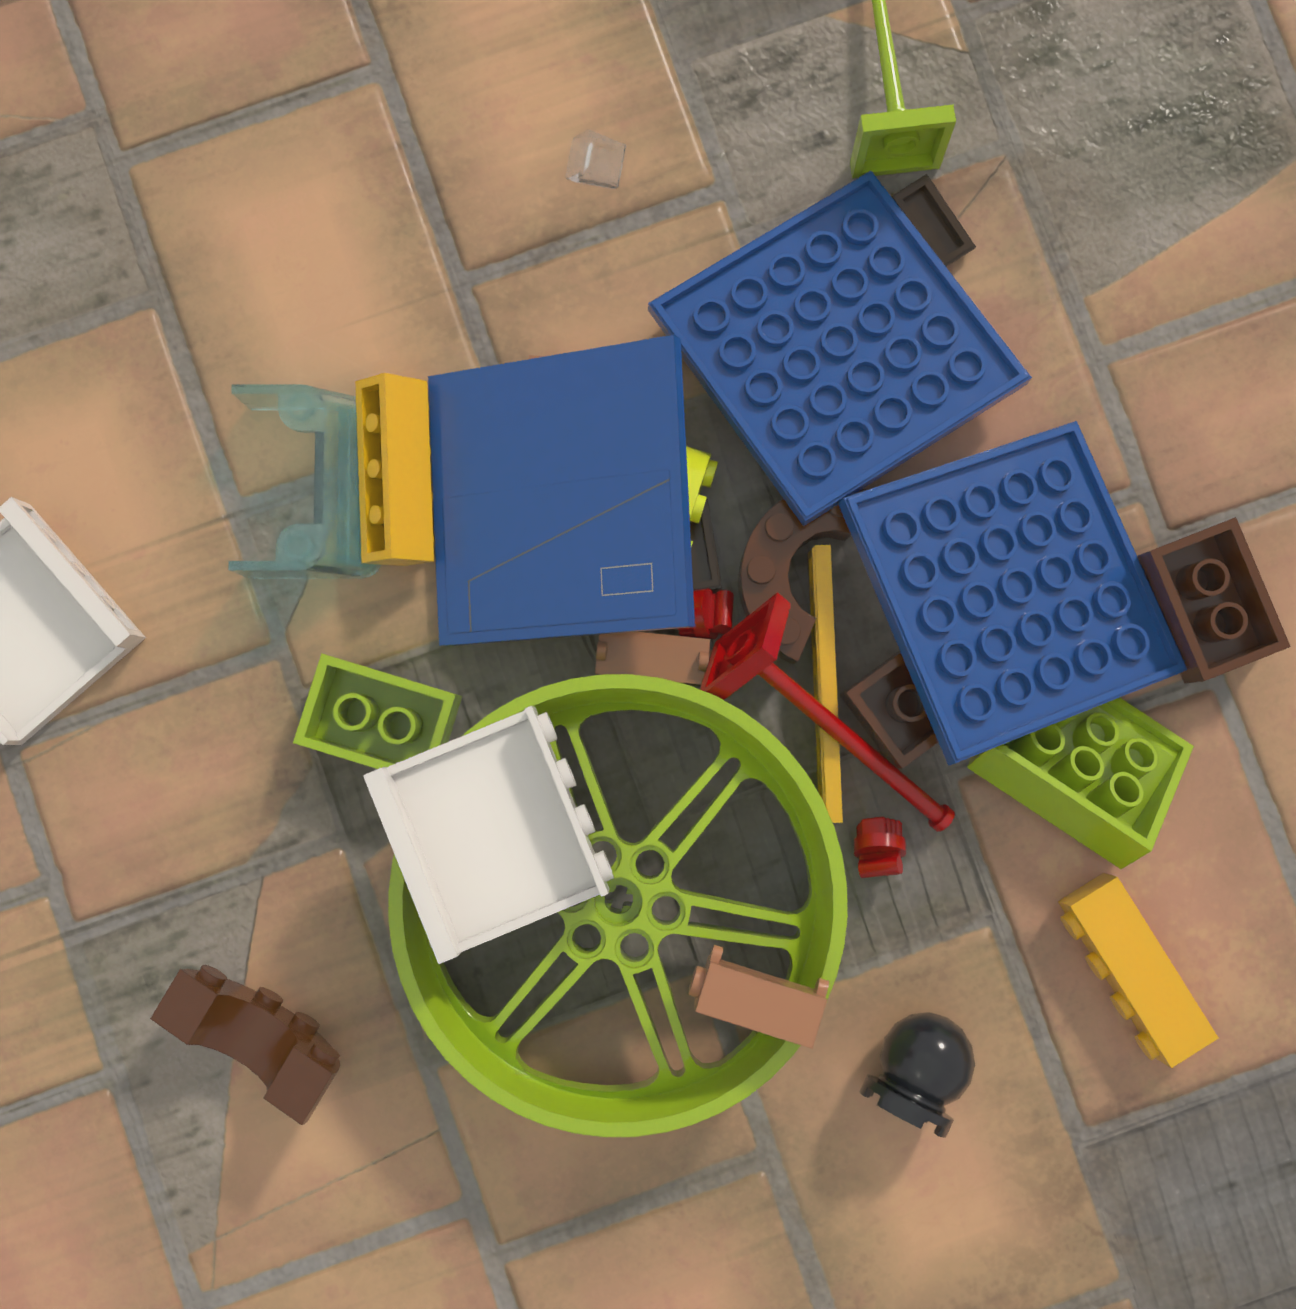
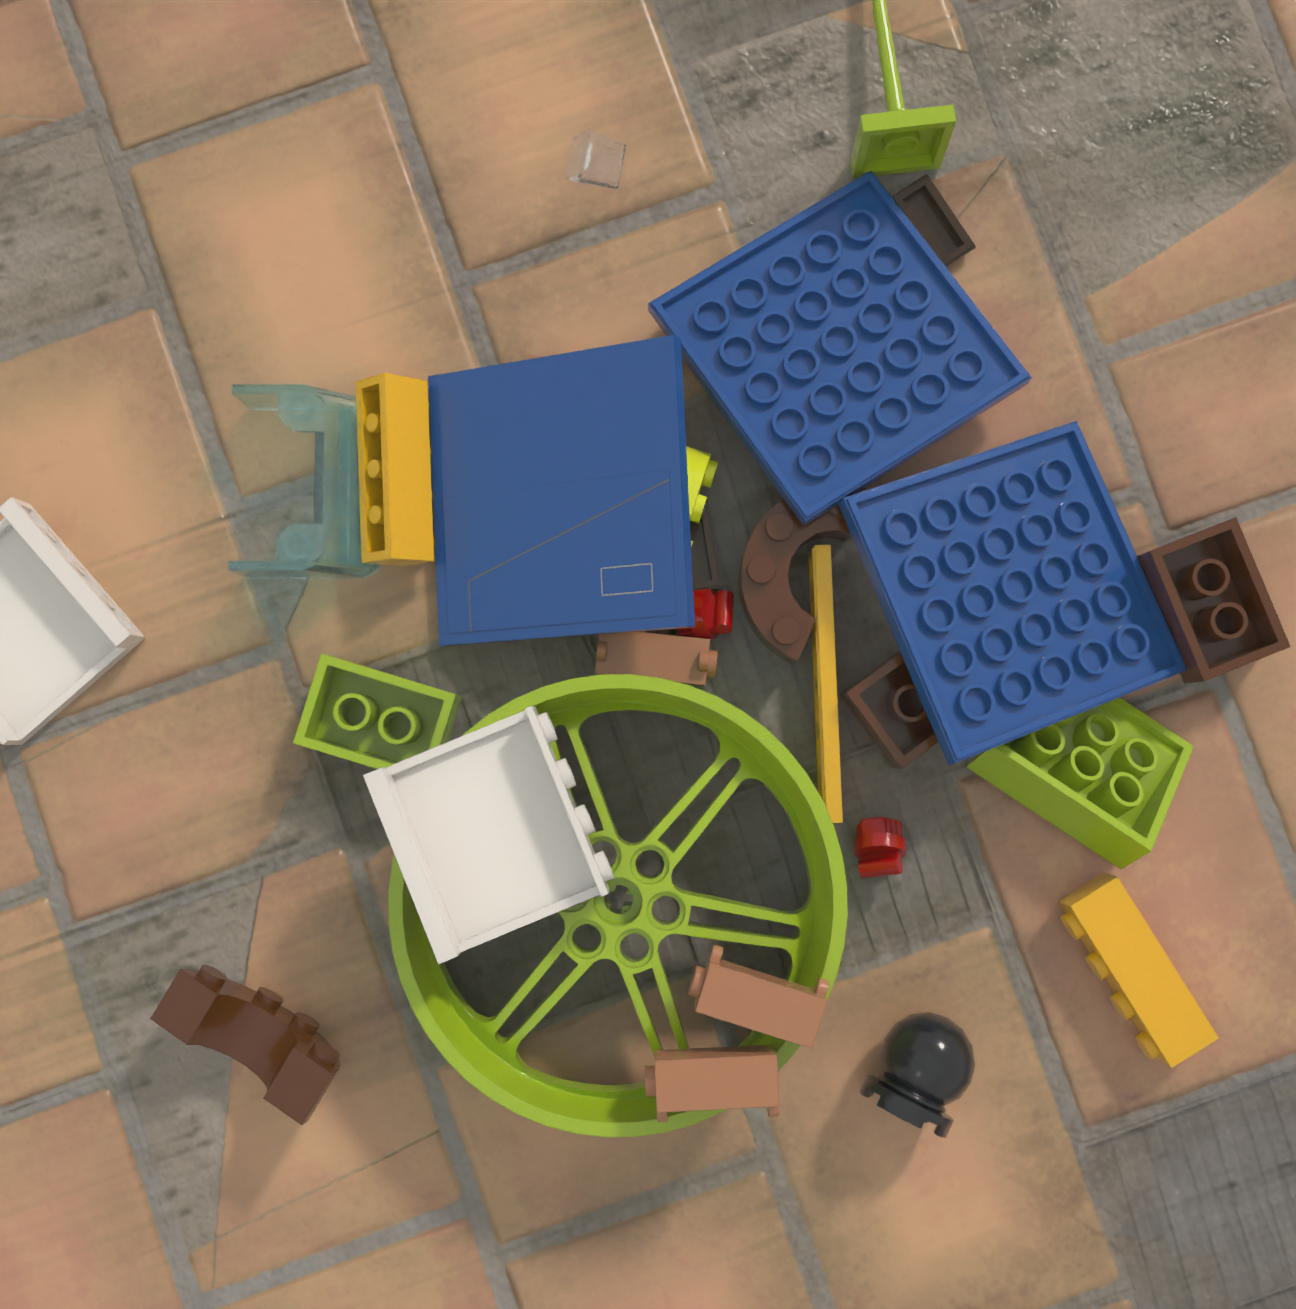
(714, 1079): none -> nougat brick
(753, 648): red tile -> none

